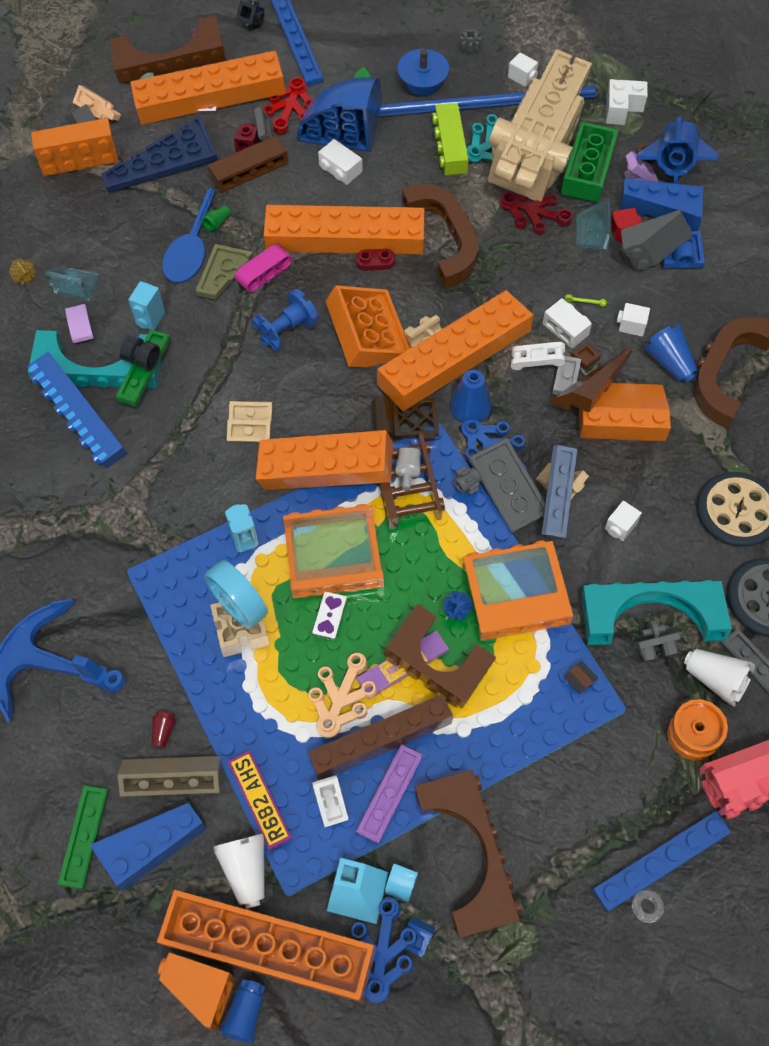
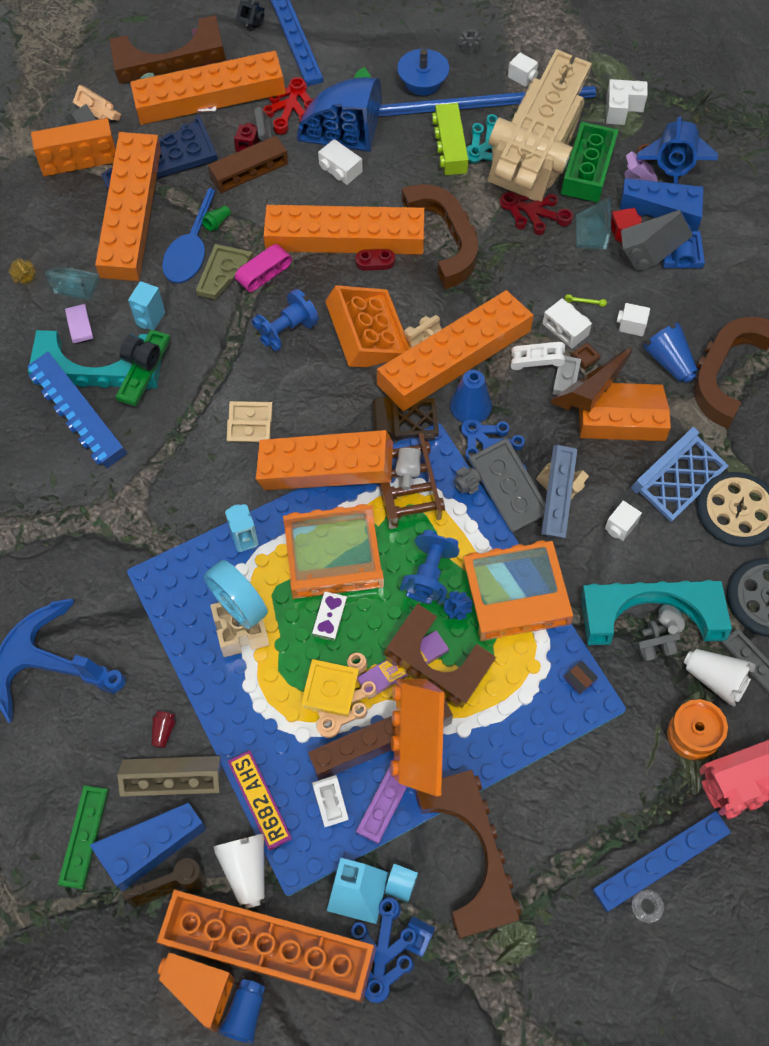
(128, 207): none -> orange brick
(186, 876): none -> dark brown piece
(330, 688): none -> yellow plate
(418, 735): none -> orange slope
(425, 585): none -> blue piece
(663, 466): none -> medium blue fence
(671, 618): none -> light grey piece

